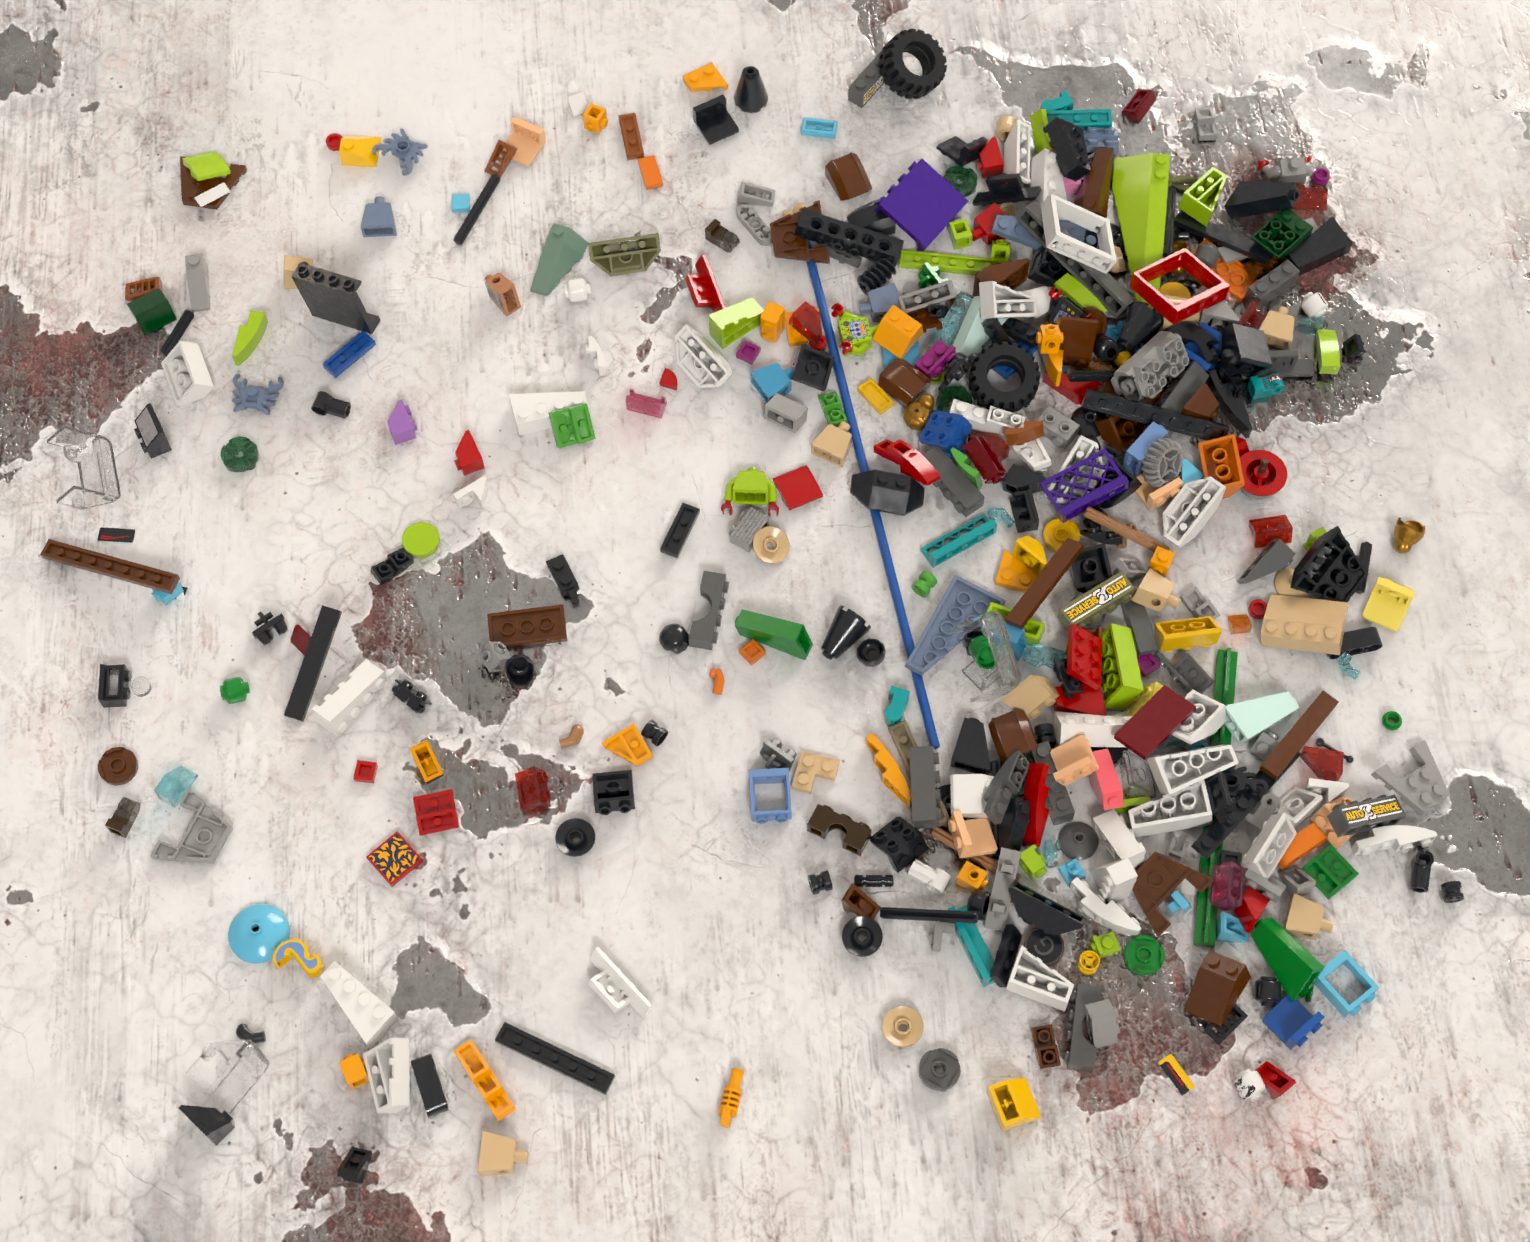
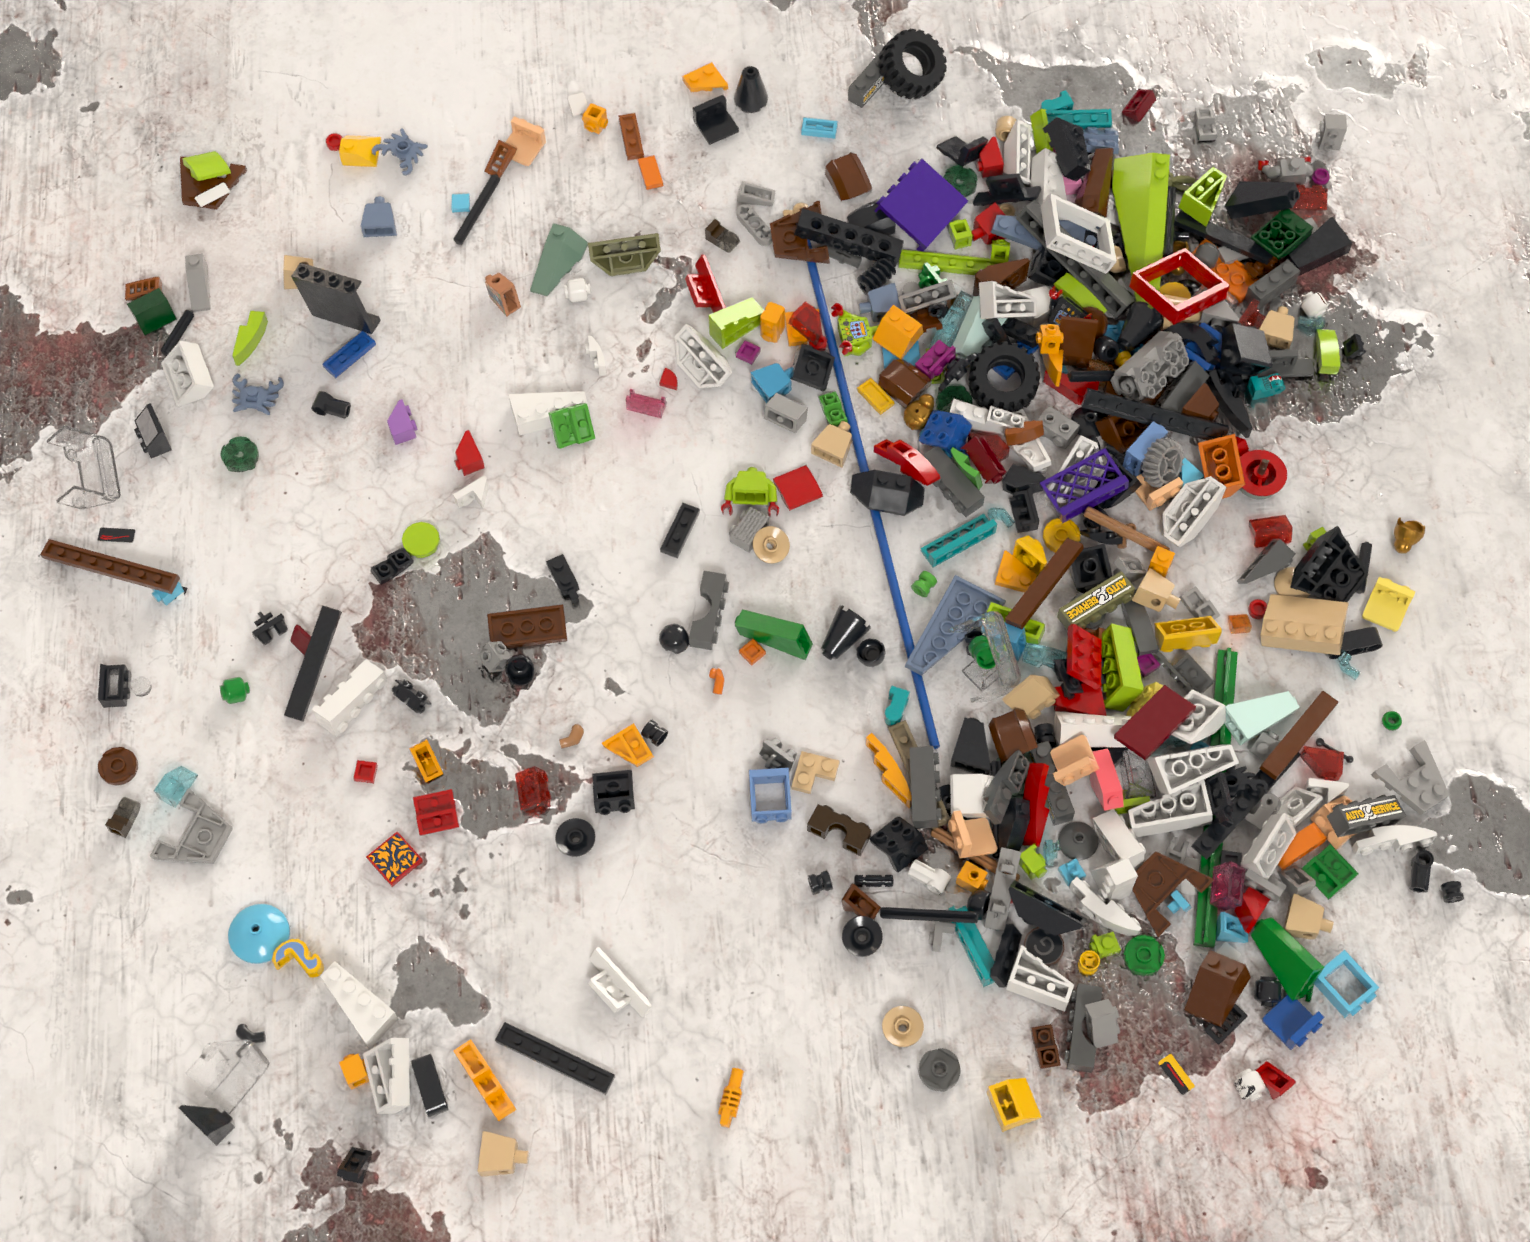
(1331, 132): none -> light grey brick

